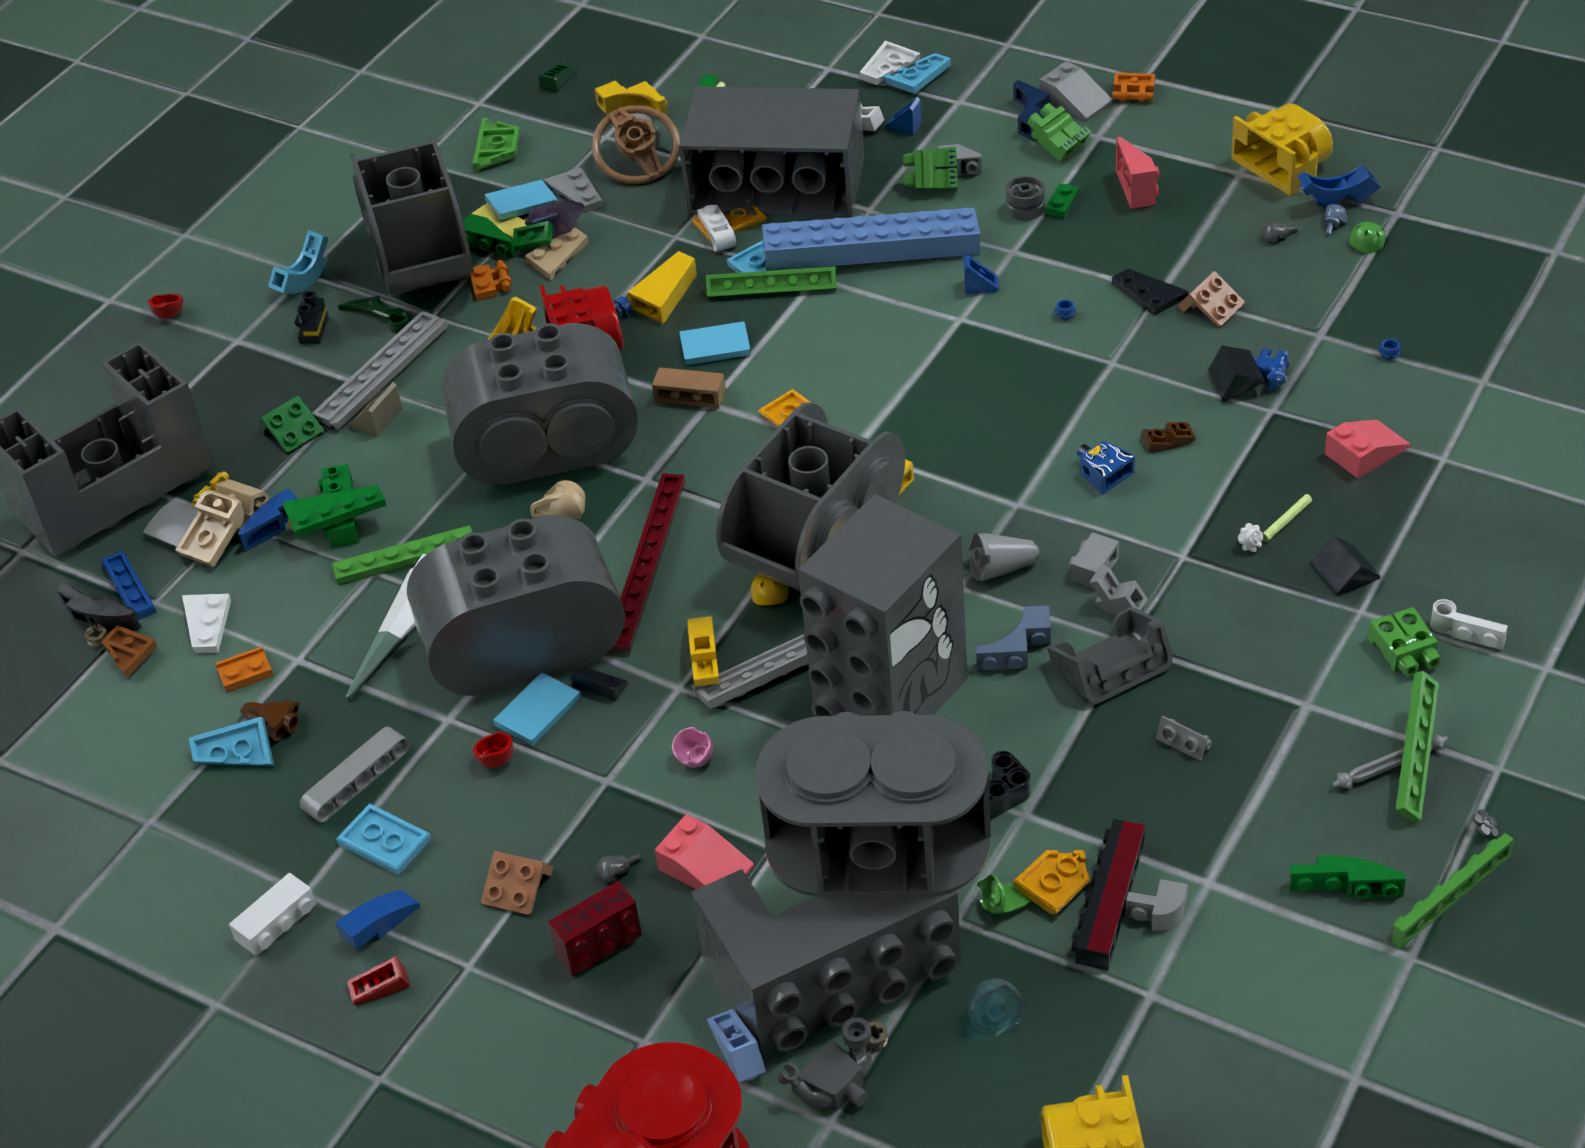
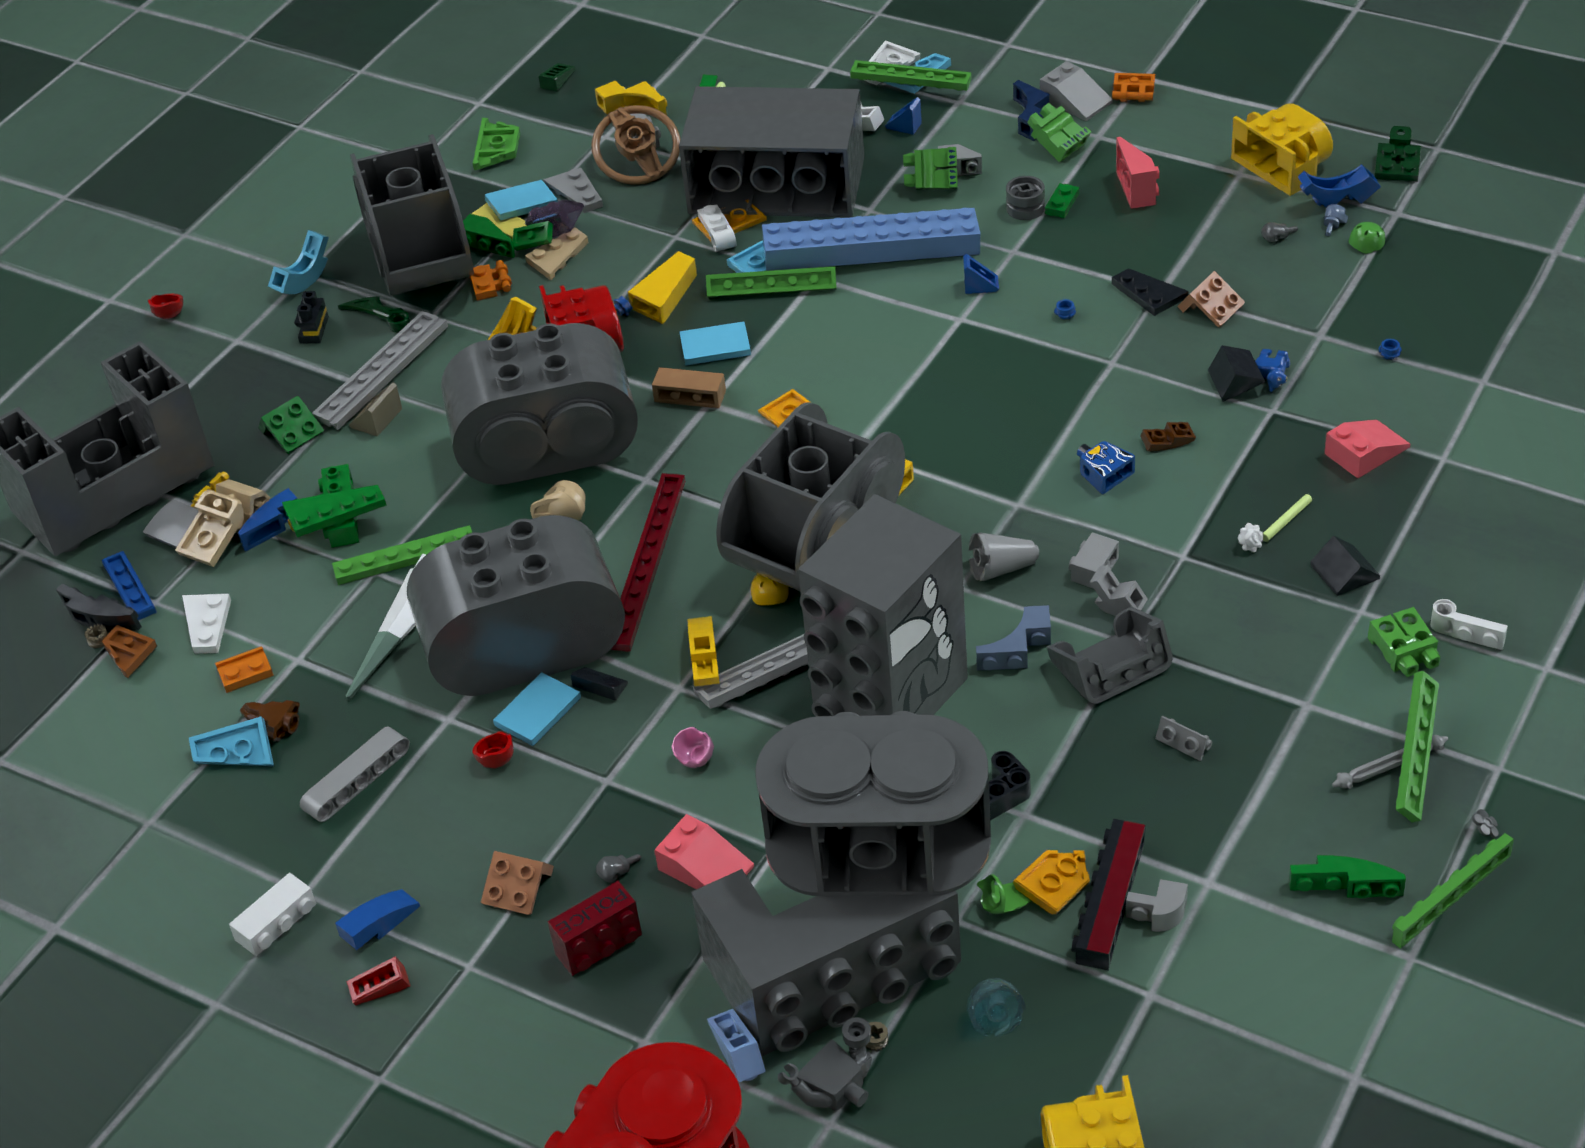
(383, 839): medium azure tile -> none
(911, 75): none -> bright green plate
(1401, 150): none -> dark green plate

